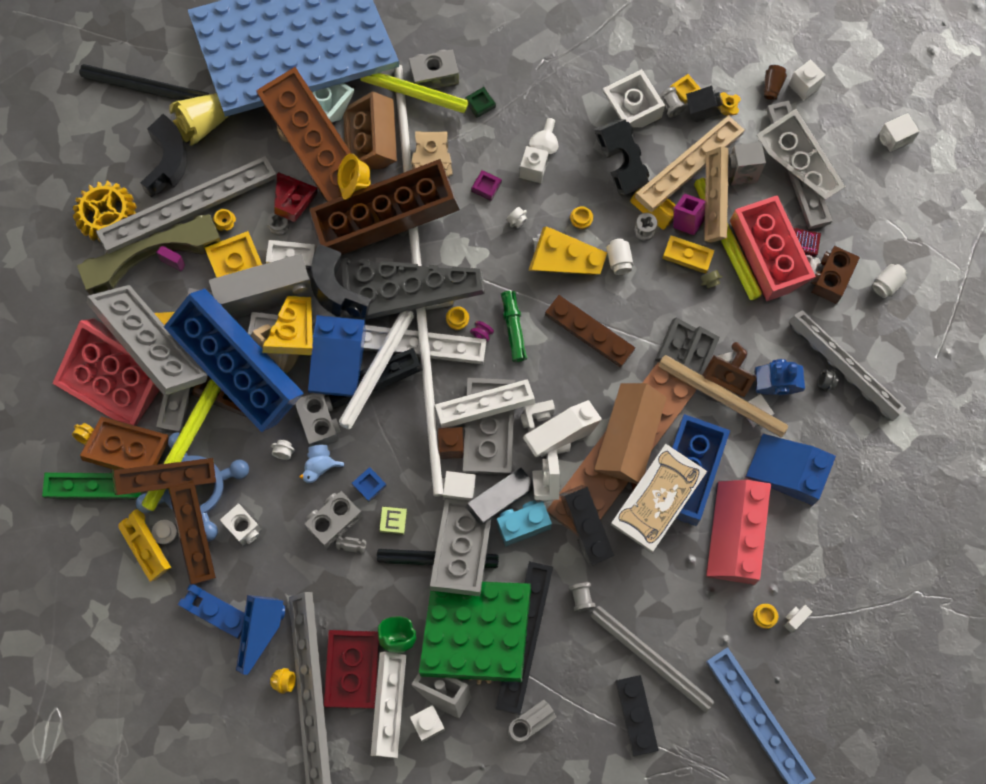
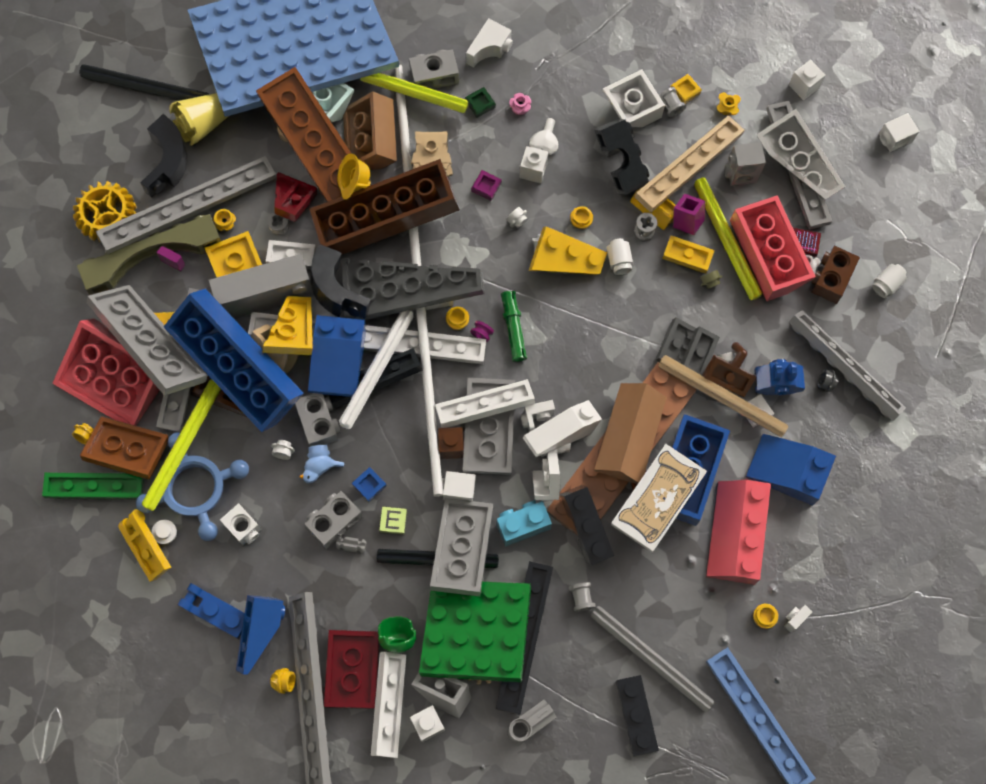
(163, 476): reddish brown plate -> none
(191, 532): reddish brown plate -> none
(490, 42): none -> white arch
(500, 496): tile -> none
(516, 107): none -> bright pink plate
(590, 331): reddish brown plate -> none
(704, 103): black brick -> none
(716, 194): tan plate -> none
(774, 80): reddish brown cone -> none

